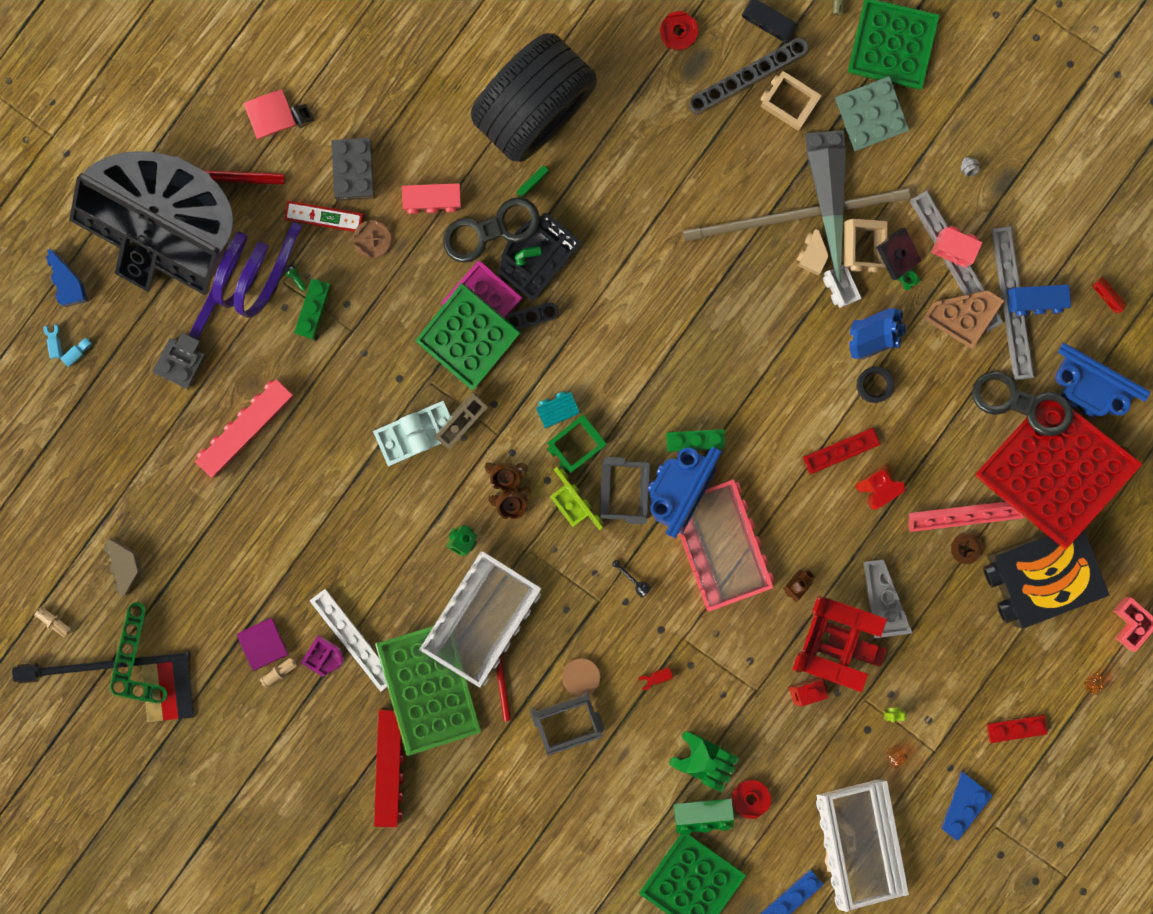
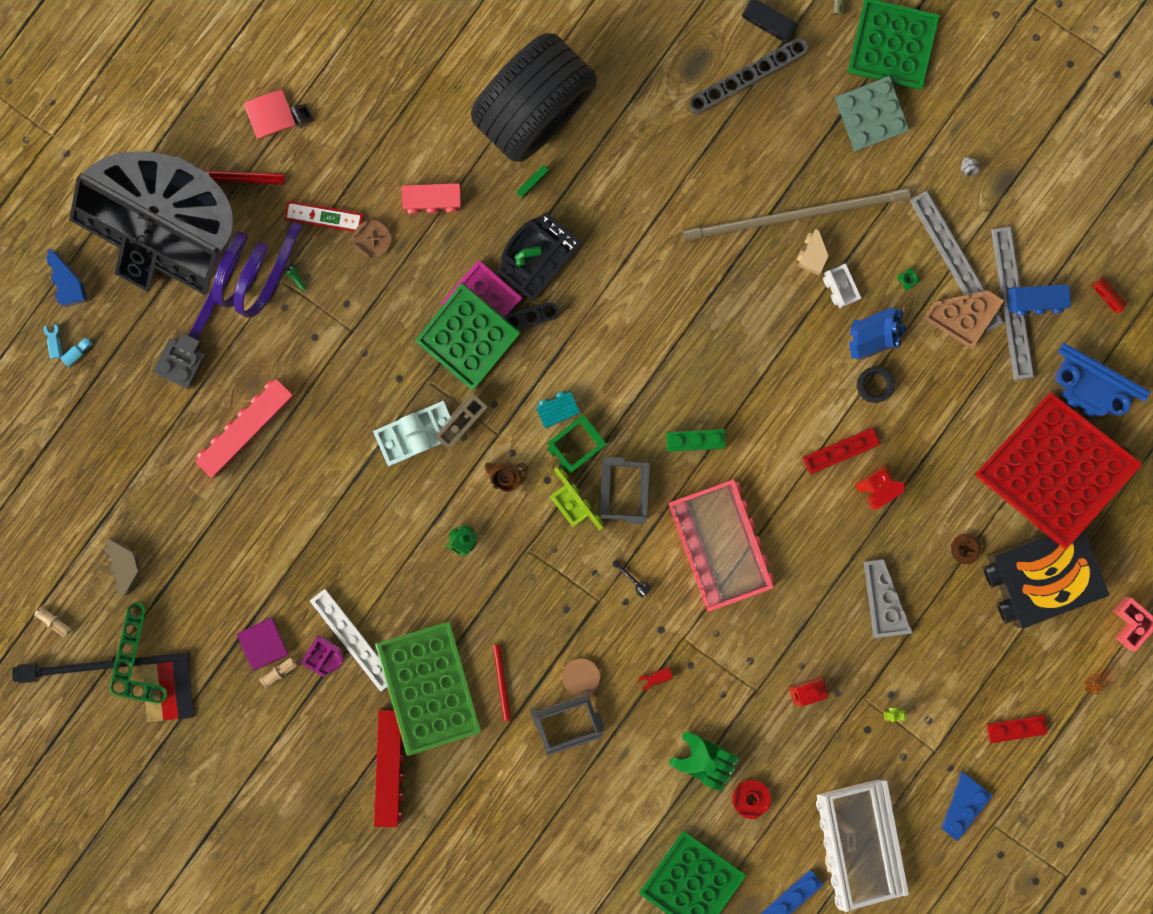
(313, 309): green brick -> none
(353, 169): dark grey brick -> none
(481, 619): clear window -> none
(491, 229): pearl dark grey bar -> none
(503, 501): reddish brown hair -> none
(669, 25): red plate -> none
(681, 488): blue brick -> none
(703, 816): brick -> none
(795, 123): tan window -> none
(799, 584): reddish brown hips -> none
(827, 165): dark grey plate -> none
(842, 644): red piece -> none
(880, 235): tan window -> none
(895, 758): clear orange plate -> none
(898, 253): black plate -> none
(956, 246): coral brick -> none
(962, 516): coral plate -> none
(1022, 403): pearl dark grey bar -> none

